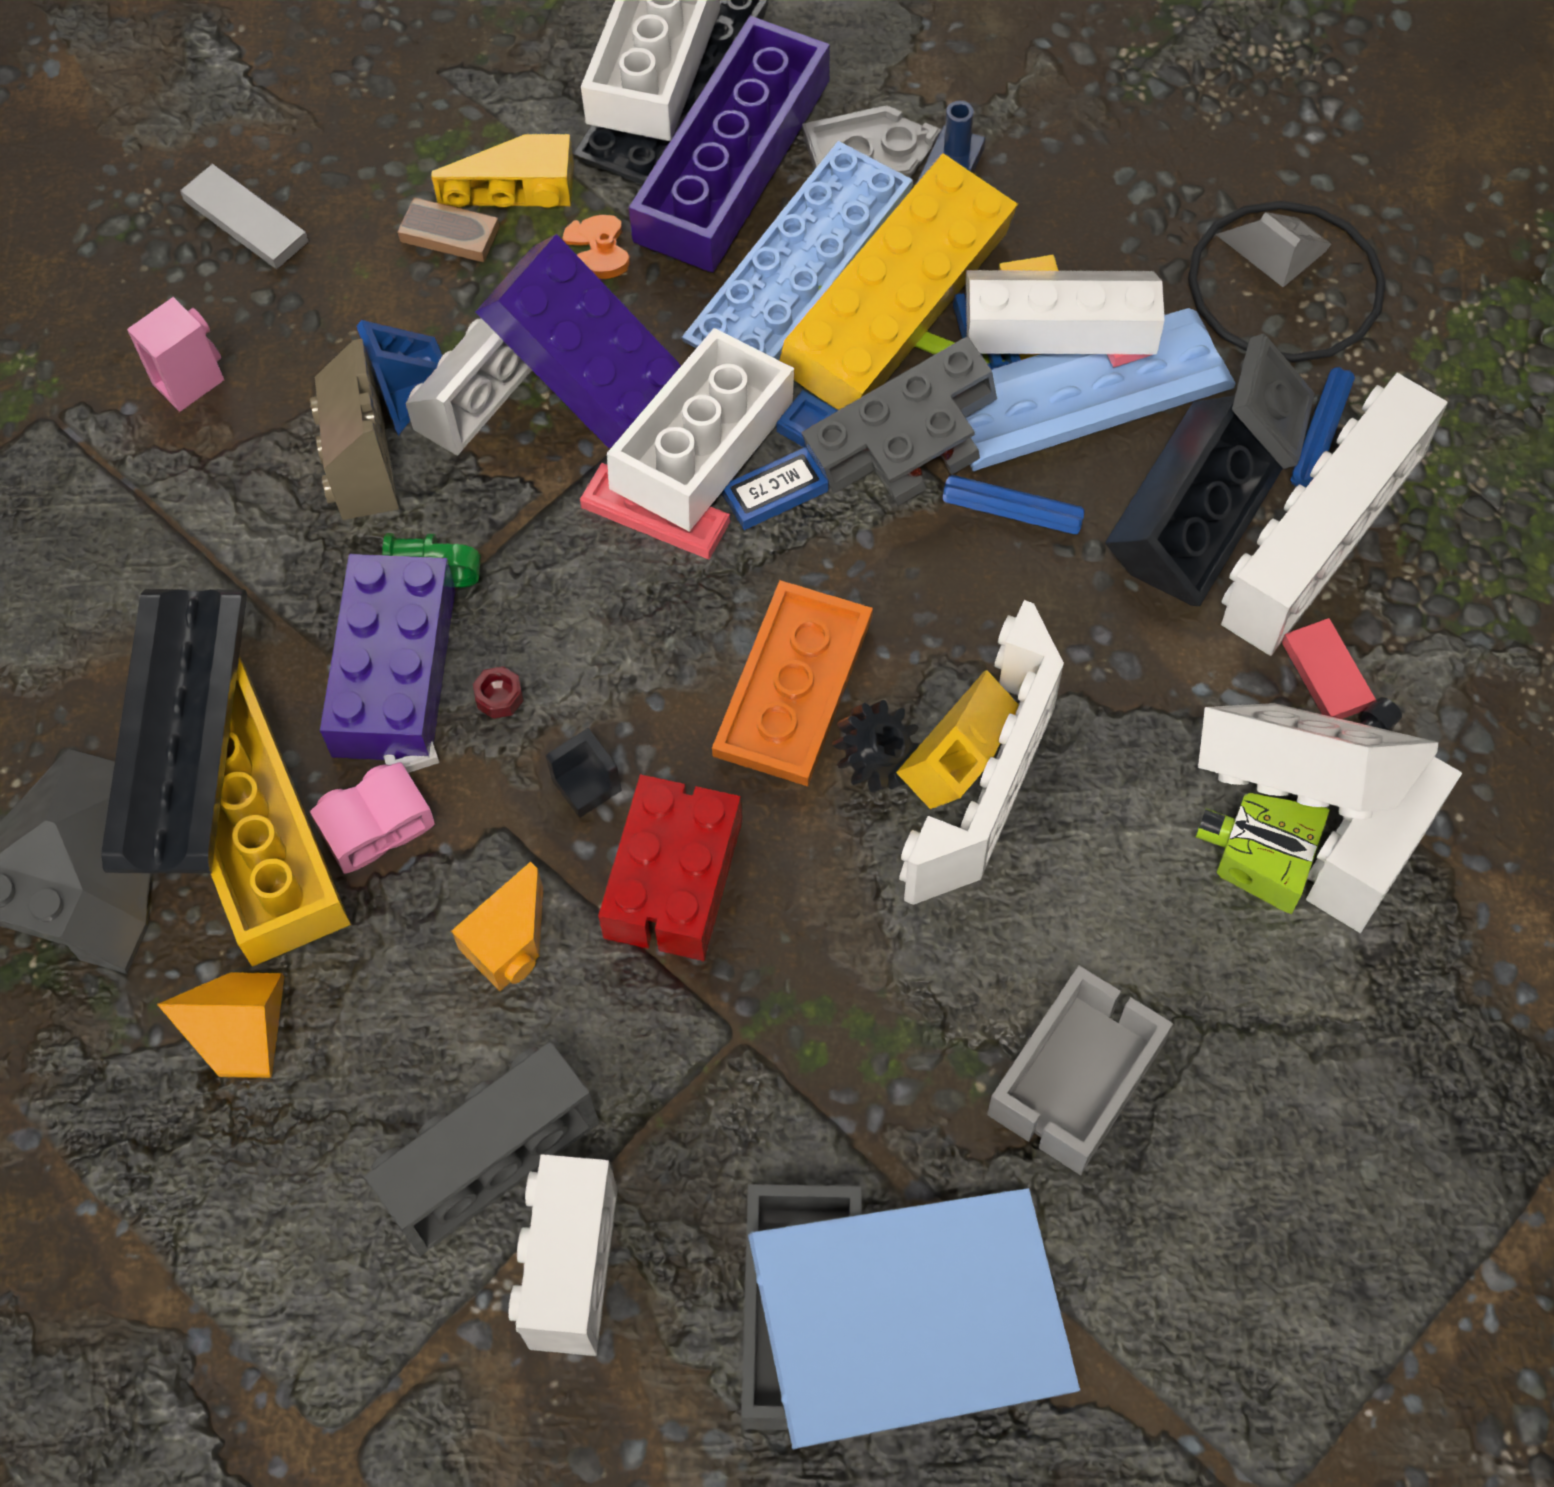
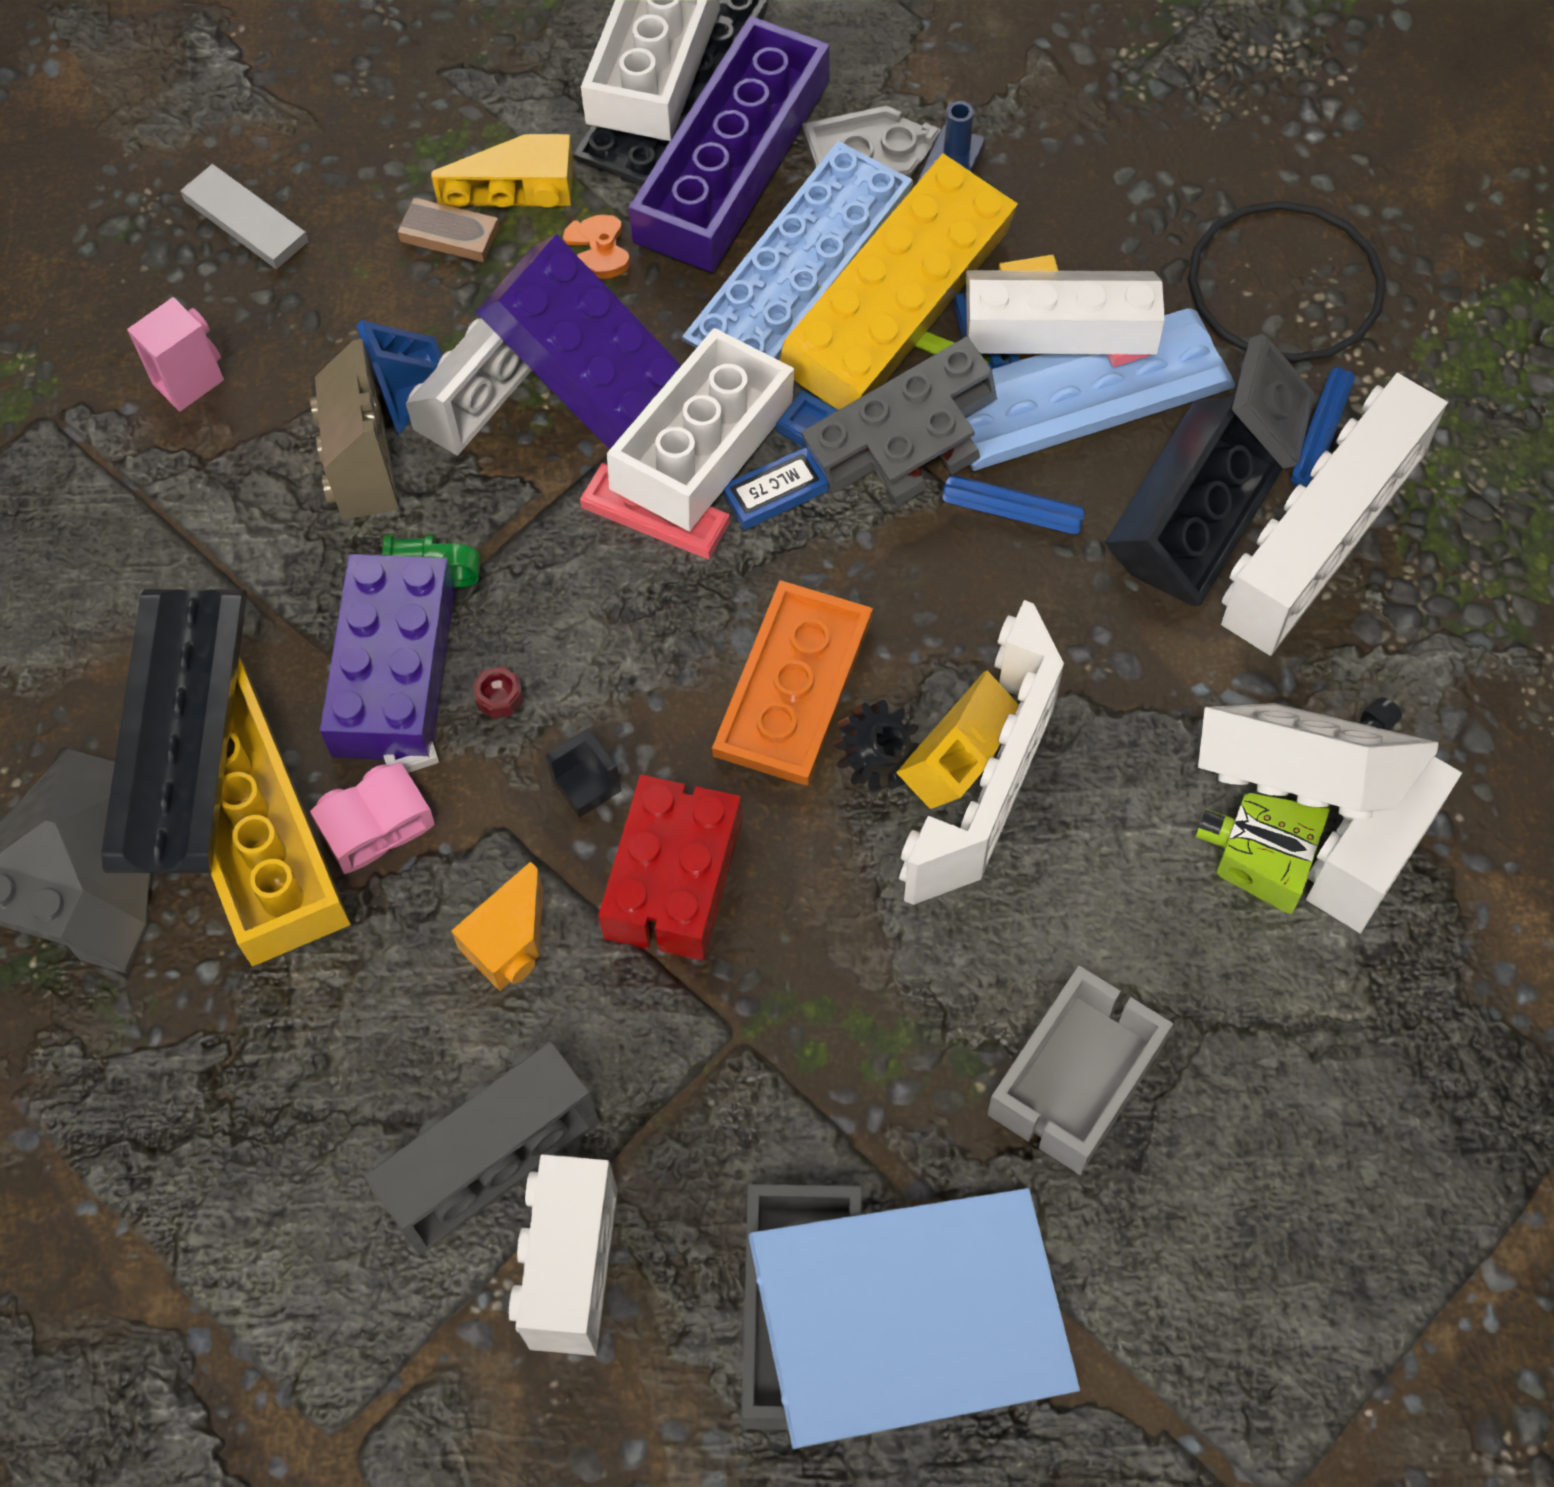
(232, 1022): light orange slope -> none
(1277, 245): light grey slope -> none
(1328, 670): coral tile -> none

